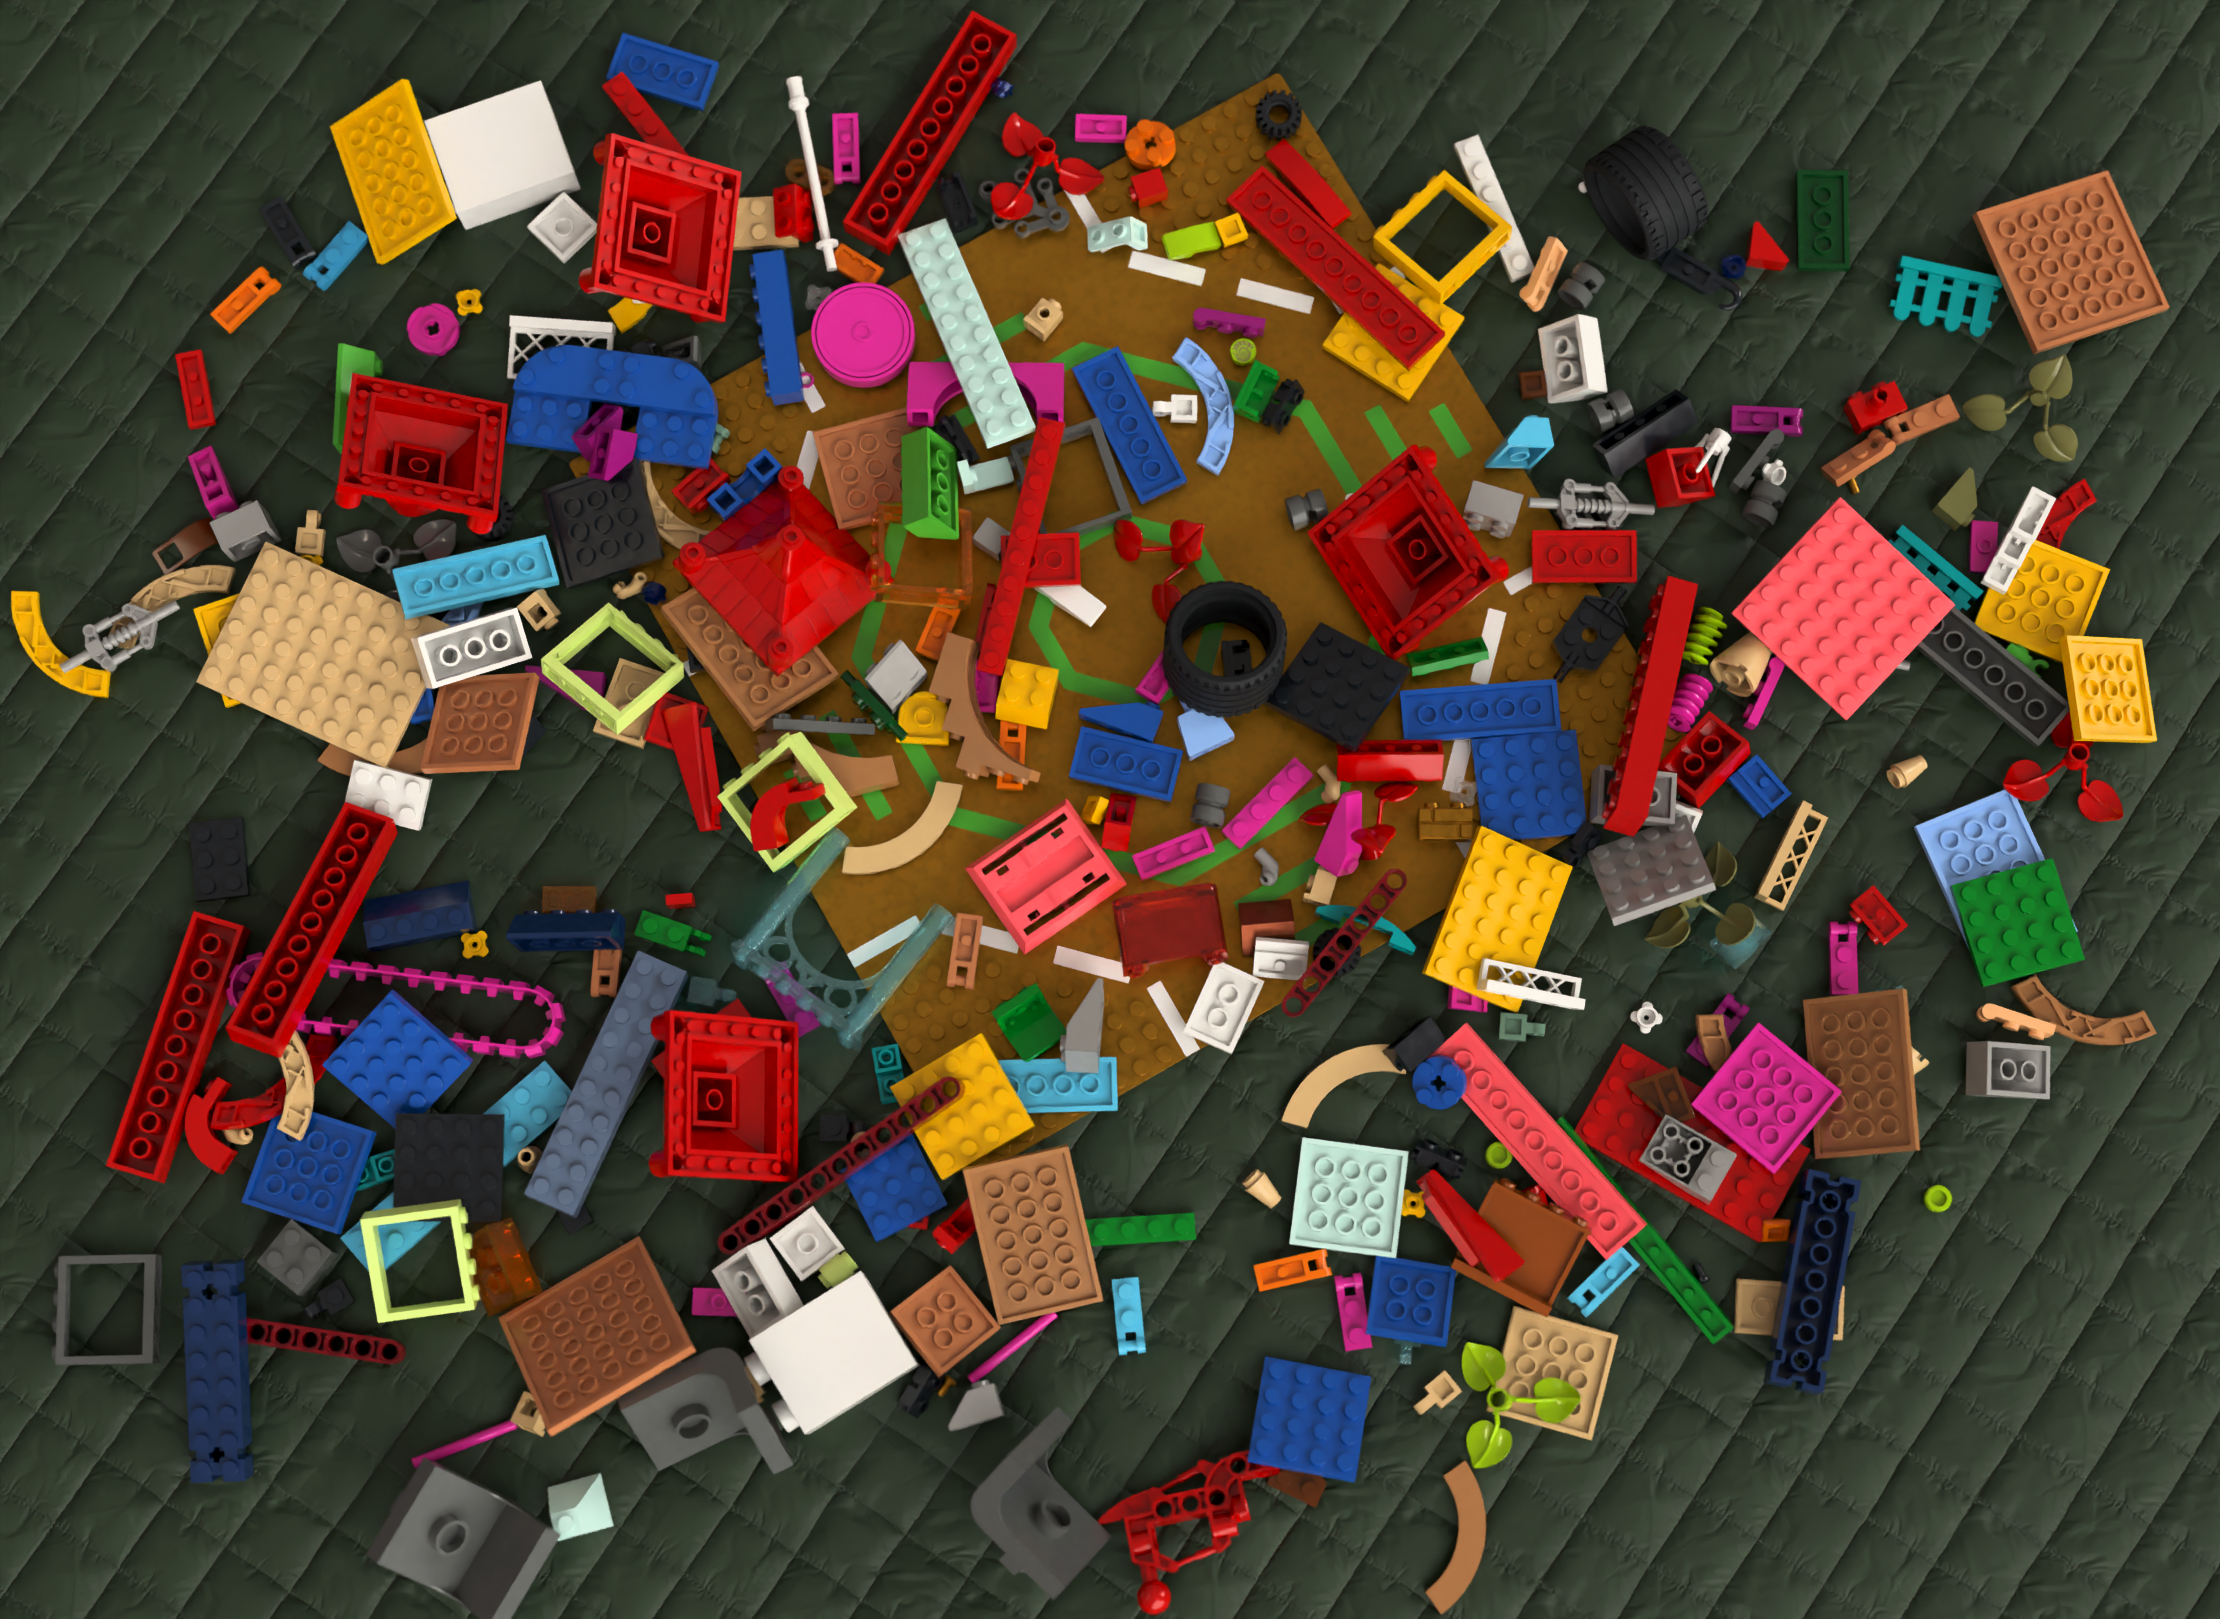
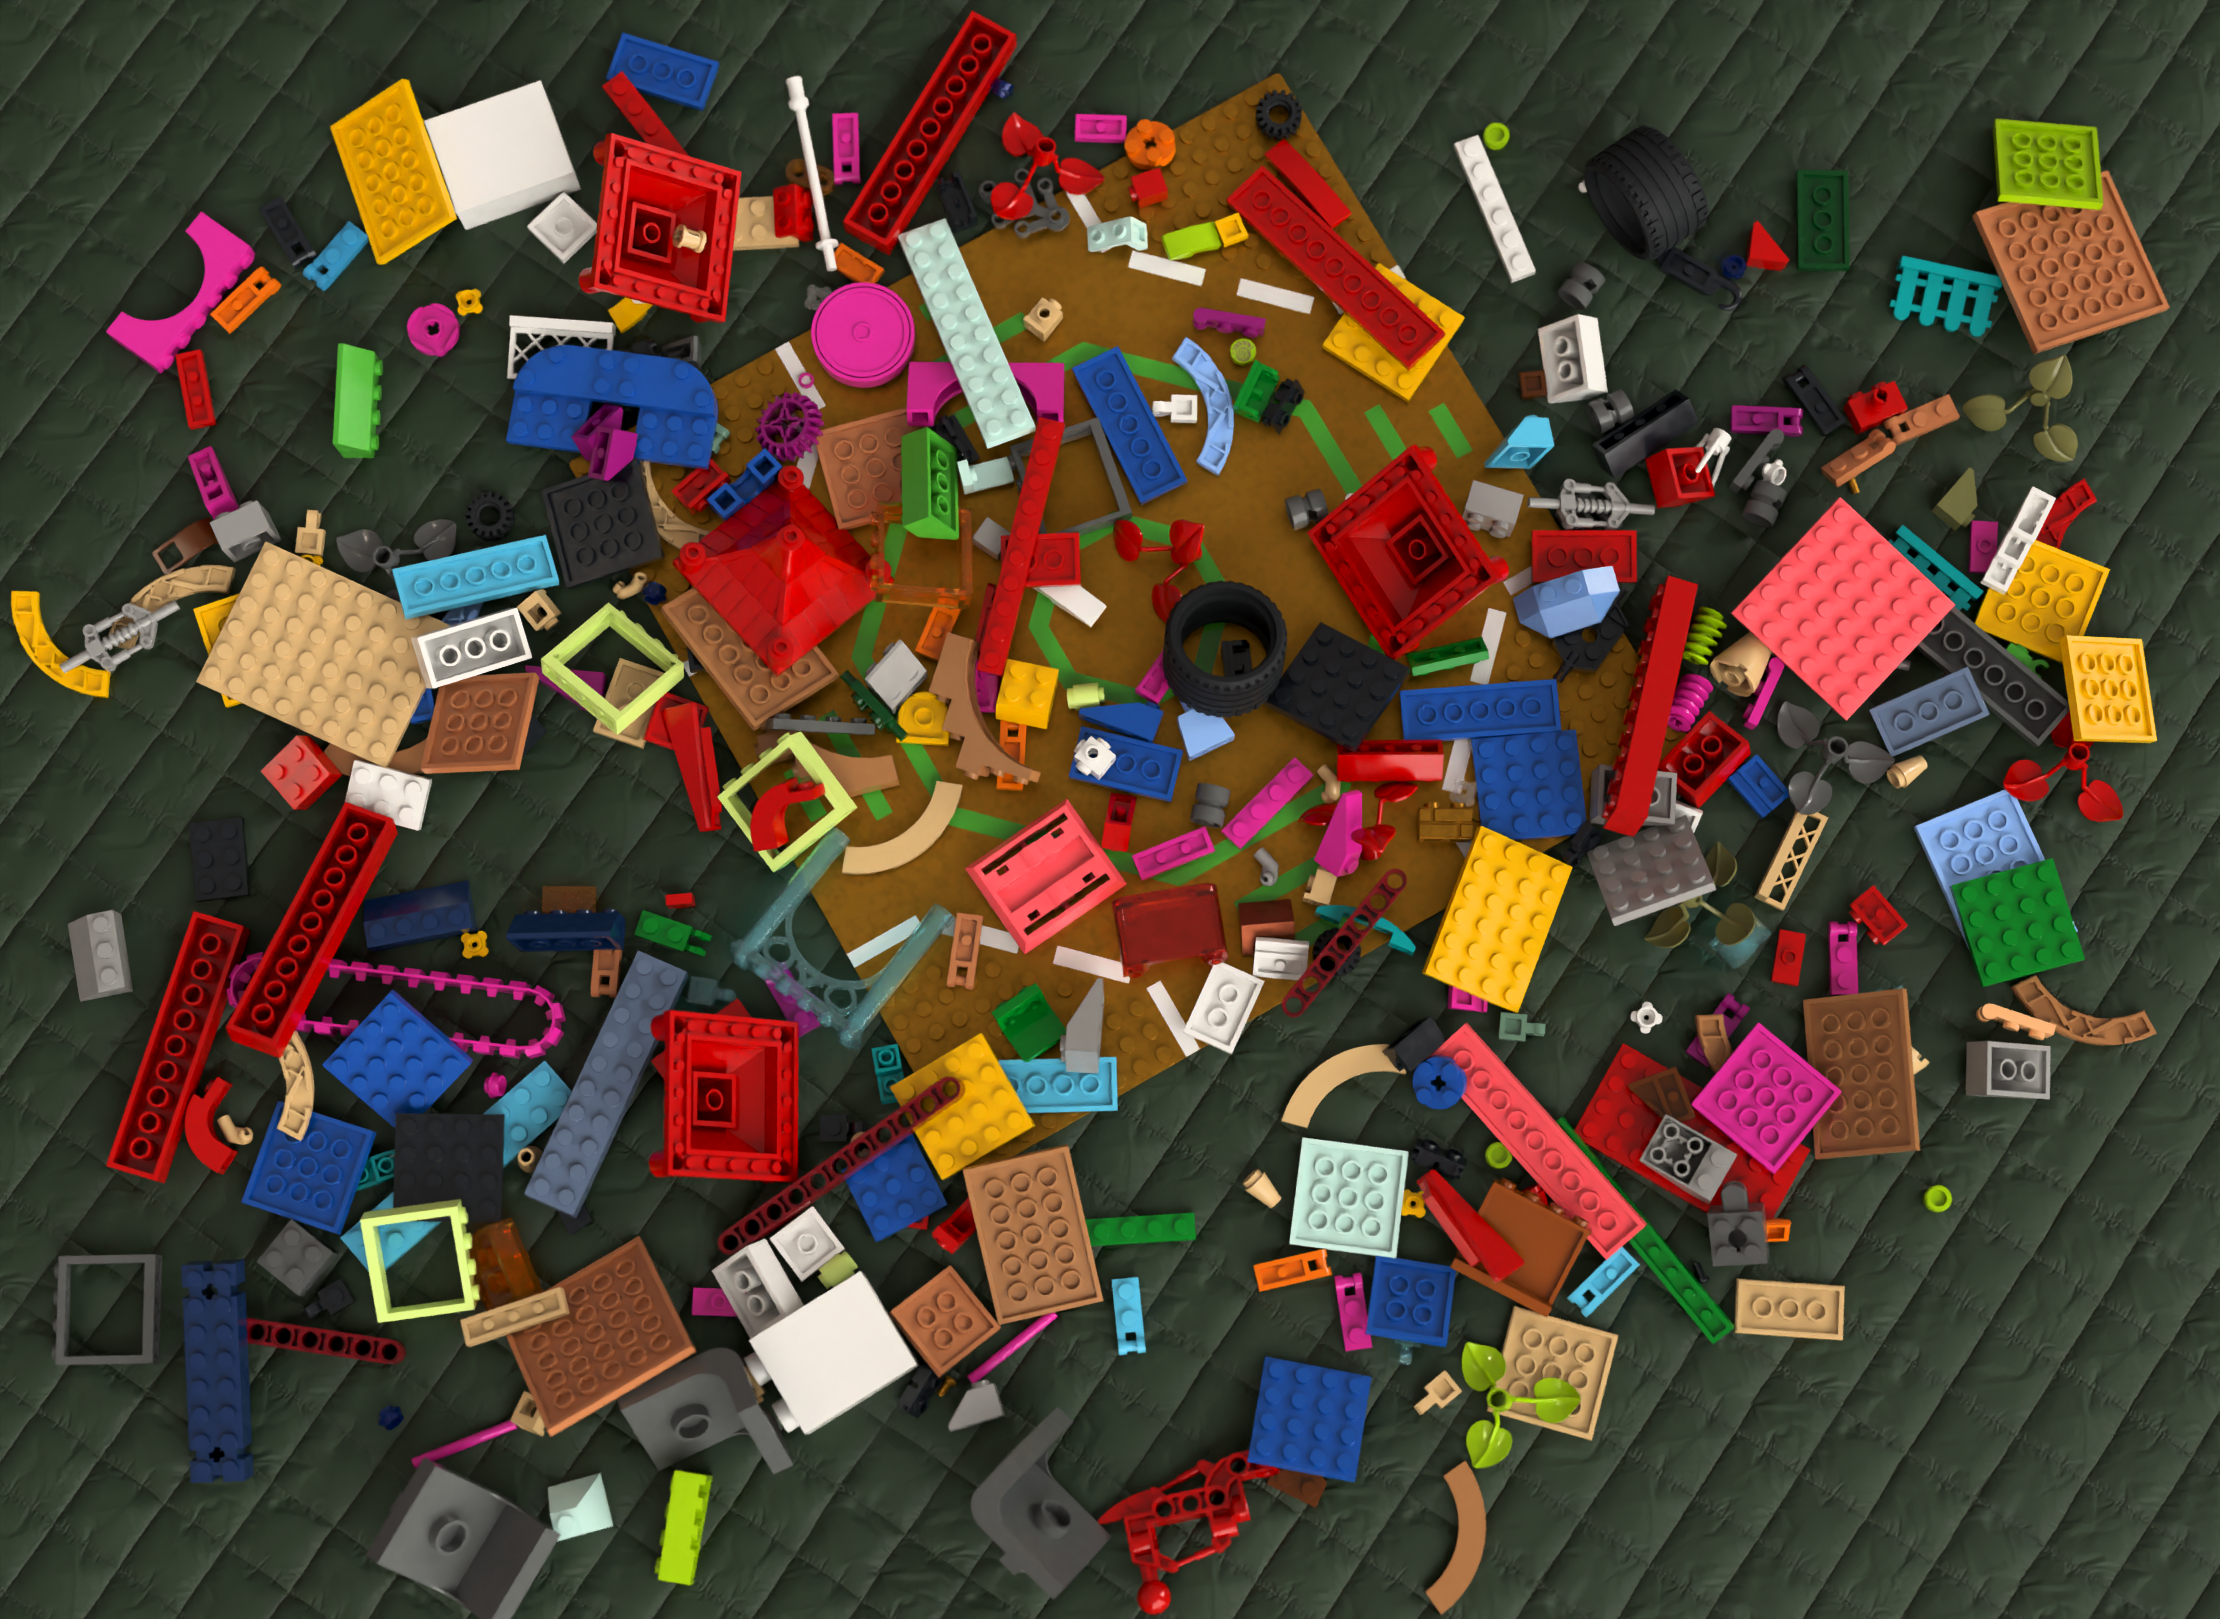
(100, 955): none -> light grey slope
(161, 340): none -> dark pink arch
(270, 1104): red tile -> none
(301, 772): none -> brick
(390, 1417): none -> clear blue plate
(422, 450): red piece -> none
(495, 1085): none -> dark pink plate
(514, 1316): none -> tan plate
(684, 1527): none -> lime wedge
(689, 238): none -> tan bush
(778, 327): blue brick -> none
(796, 432): none -> magenta gear
(1085, 696): none -> yellowish green brick
(1094, 810): yellow plate -> none
(1096, 766): none -> white brick
(1468, 265): yellow window -> none
(1496, 136): none -> lime tile
(1532, 994): white fence -> none
(1544, 274): light nougat plate -> none
(1568, 601): none -> medium blue wedge
(1737, 1228): none -> dark grey brick
(1788, 957): none -> red plate
(1805, 790): none -> dark grey plant
(1812, 1282): dark blue brick -> none
(1814, 400): none -> black plate
(1929, 711): none -> sand blue plate
(2047, 164): none -> lime plate

